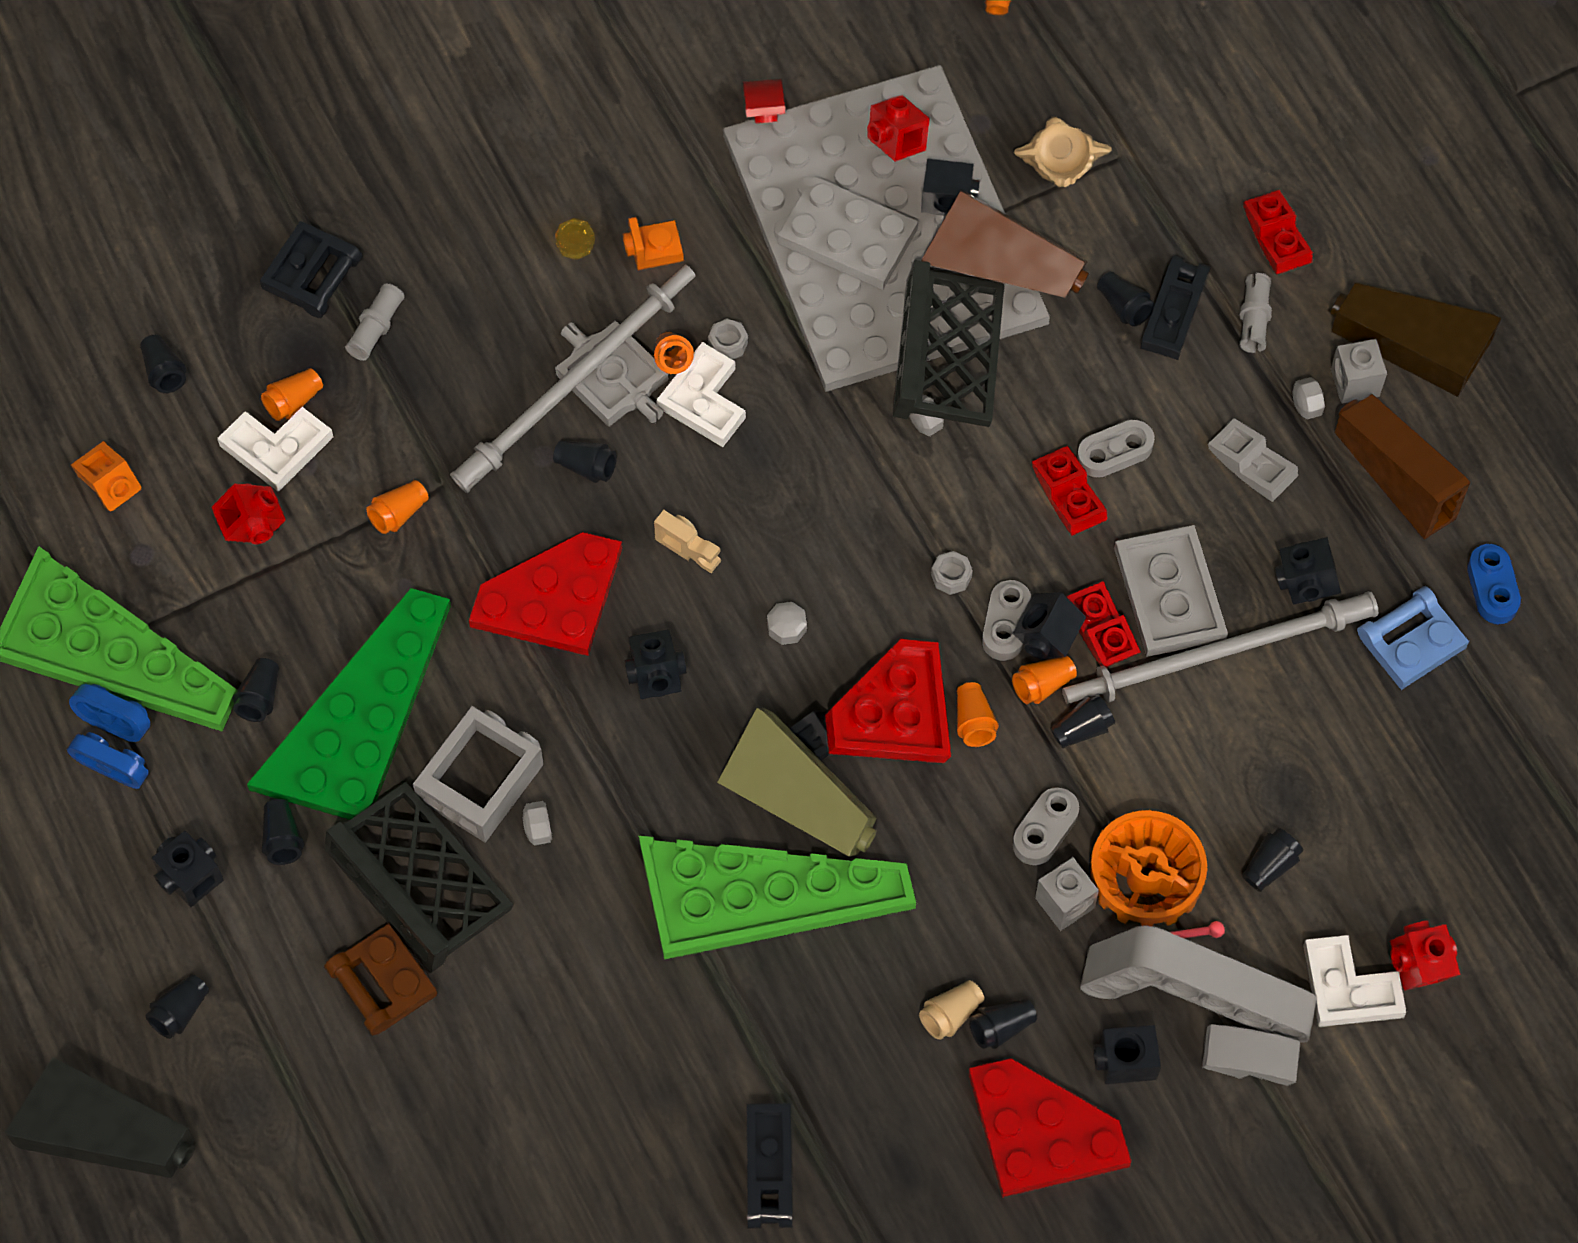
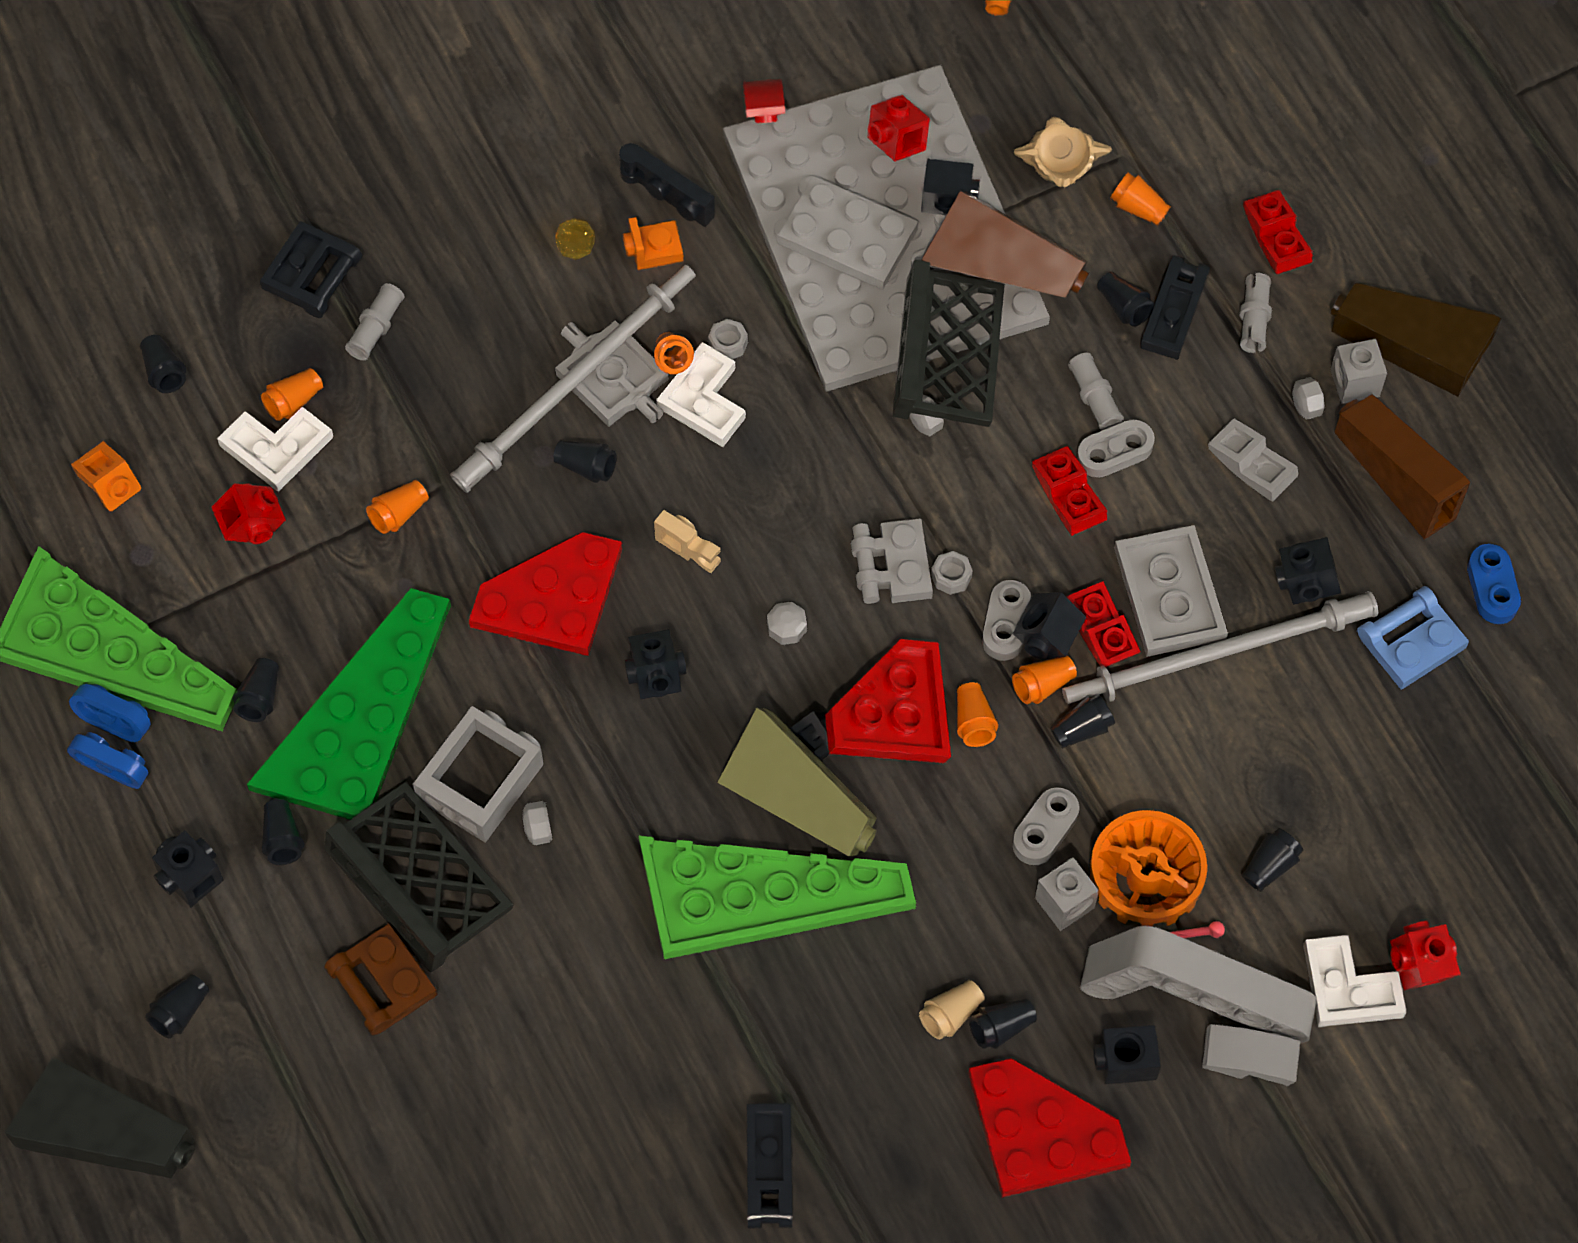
(666, 184): none -> black plate
(905, 561): none -> light grey plate
(1095, 391): none -> light grey pin
(1140, 199): none -> orange cone

